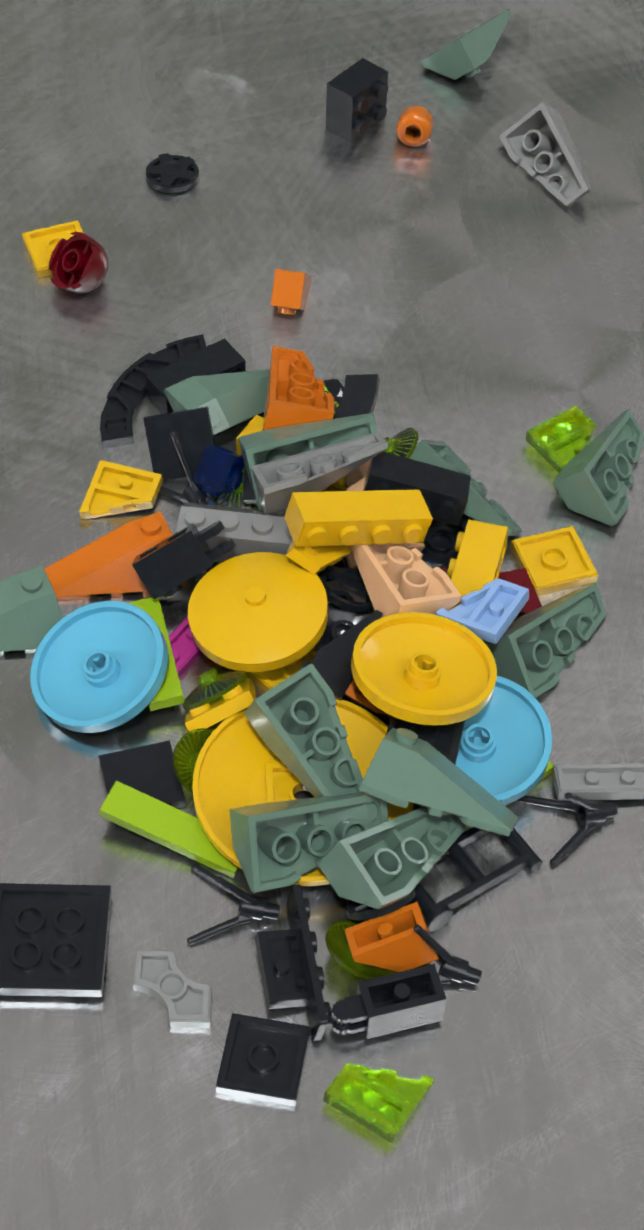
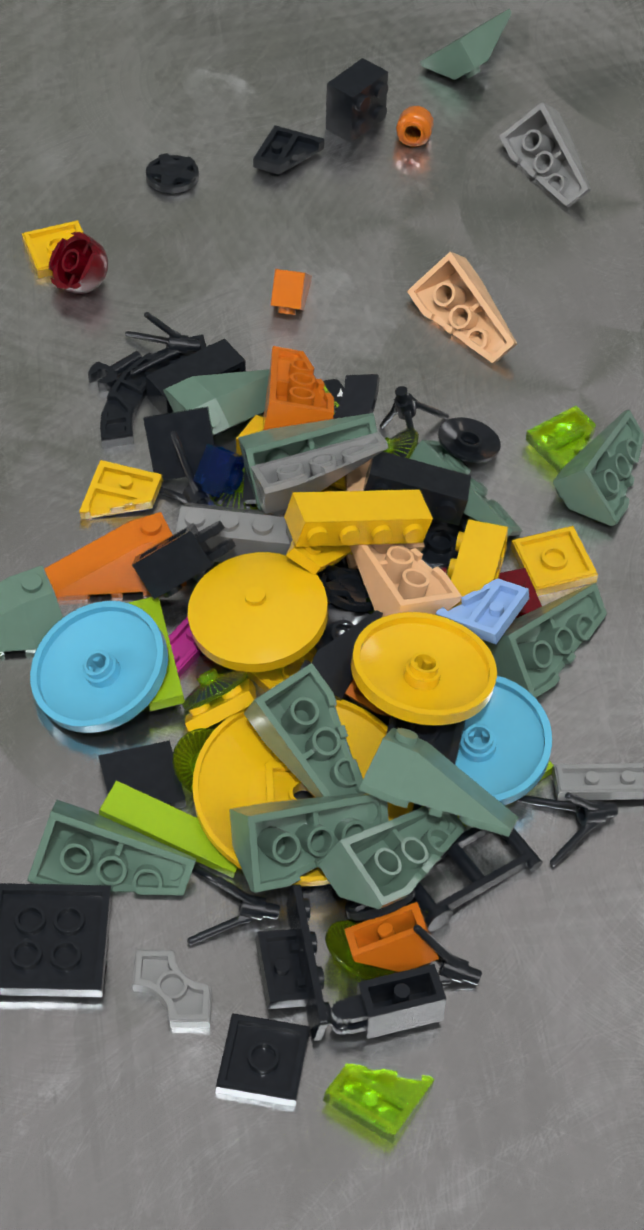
(94, 850): none -> sand green wedge
(109, 373): none -> black bar
(176, 343): none -> black plant
(286, 149): none -> black wing
(405, 406): none -> black plant
(462, 305): none -> light nougat wedge
(469, 439): none -> black dish

